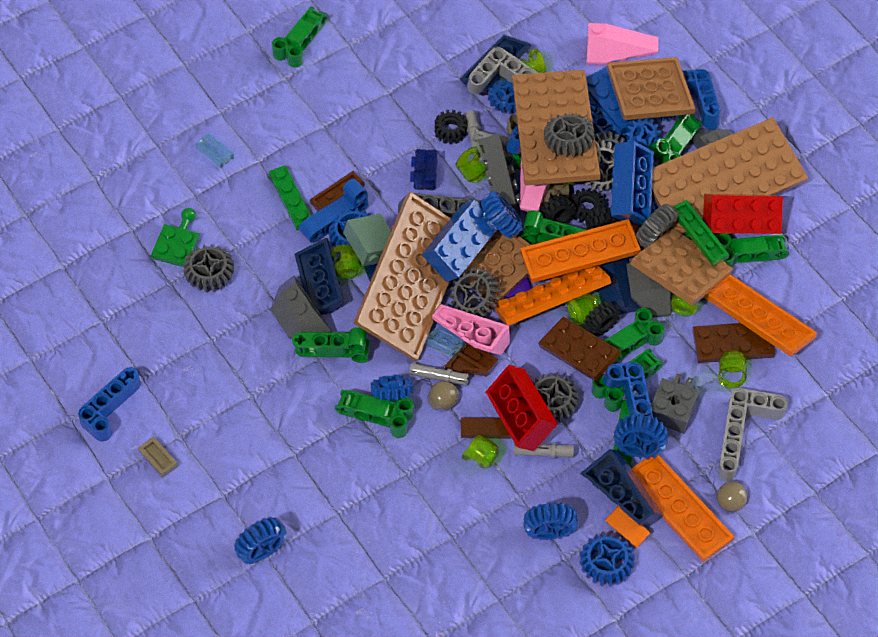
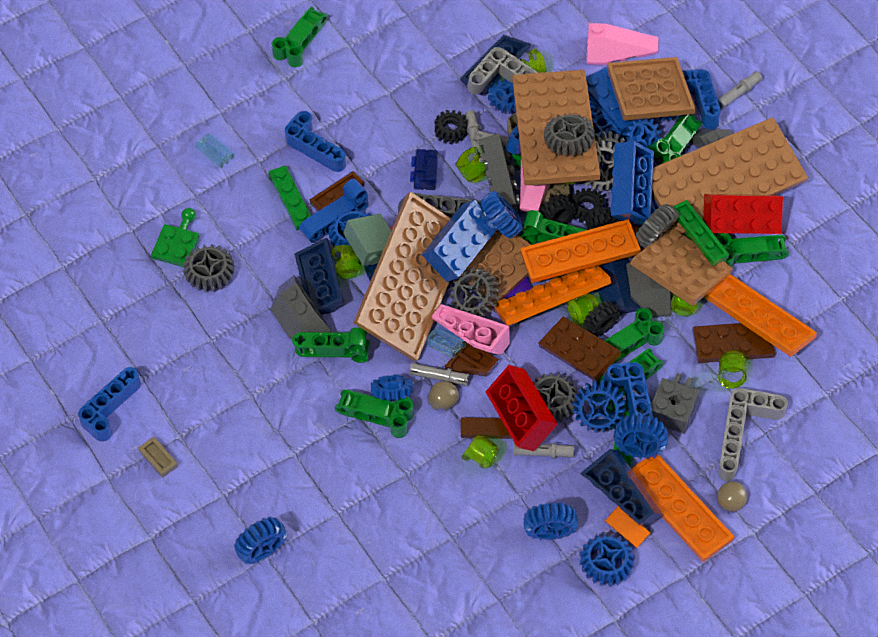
(299, 136): none -> blue beam
(609, 418): none -> blue gear
(744, 85): none -> light grey pin

